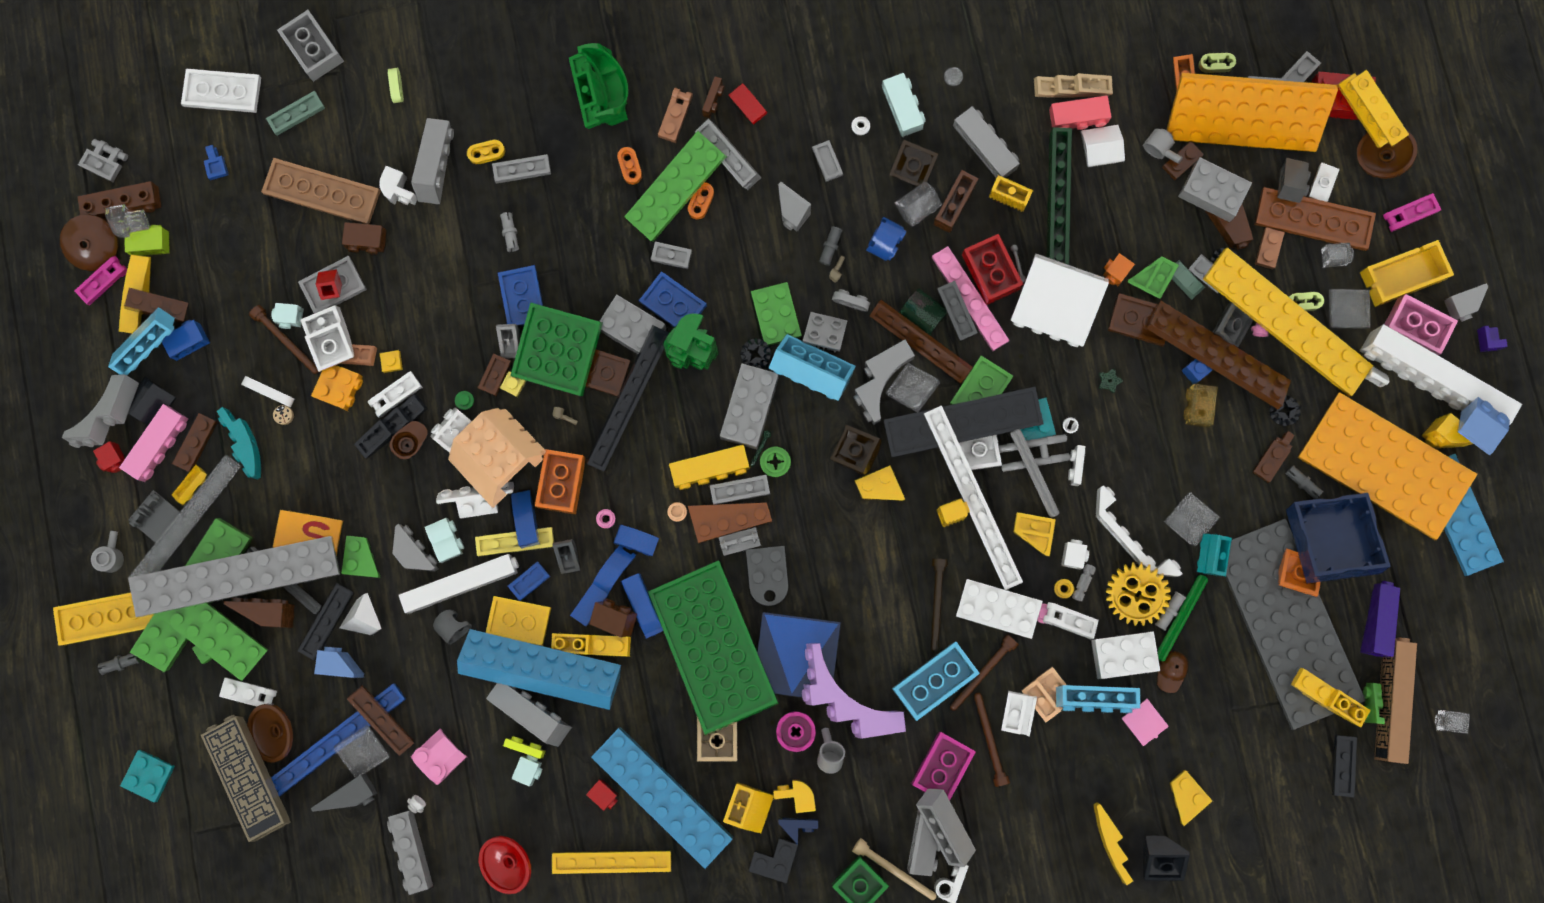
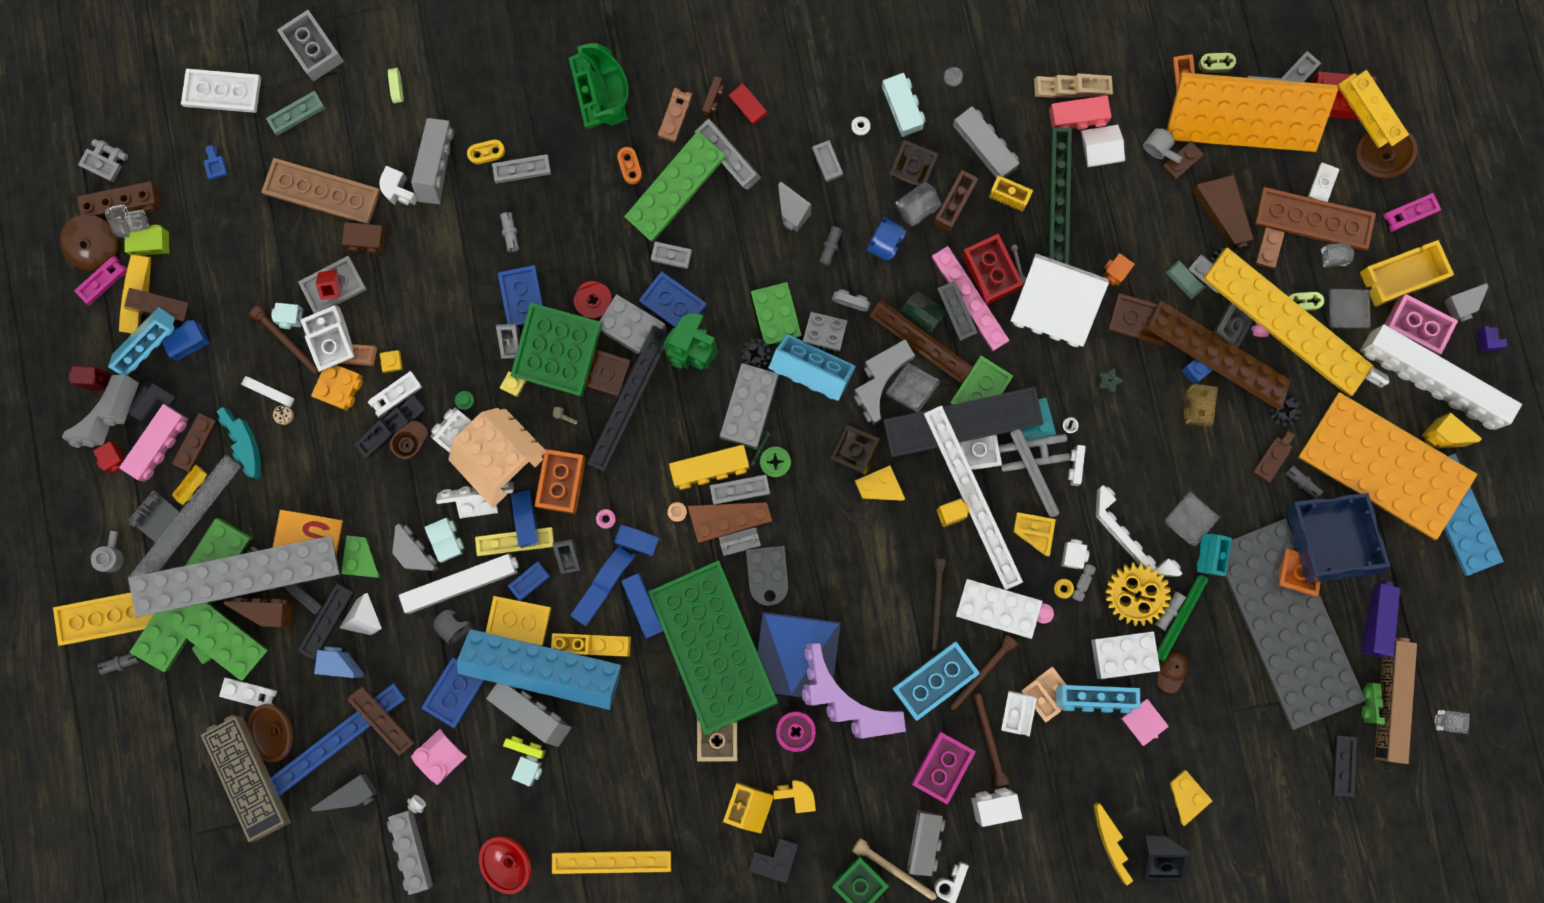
(89, 377): none -> dark red brick
(147, 776): teal plate -> none
(361, 751): clear plate -> none
(452, 695): none -> blue plate
(494, 374): reddish brown plate -> none
(583, 295): none -> red plate
(603, 795): red brick -> none
(613, 618): reddish brown brick -> none
(662, 797): dark azure brick -> none
(700, 201): orange plate -> none
(791, 826): dark blue slope -> none
(830, 754): light grey piece -> none
(834, 274): dark tan hand -> none
(946, 827): light grey brick -> none
(996, 807): none -> white brick
(1071, 620): white plate -> none
(1155, 277): bright green wing -> none
(1215, 189): light grey brick -> none
(1293, 180): dark grey brick -> none
(1330, 698): yellow slope -> none
(1483, 425): medium blue slope -> none

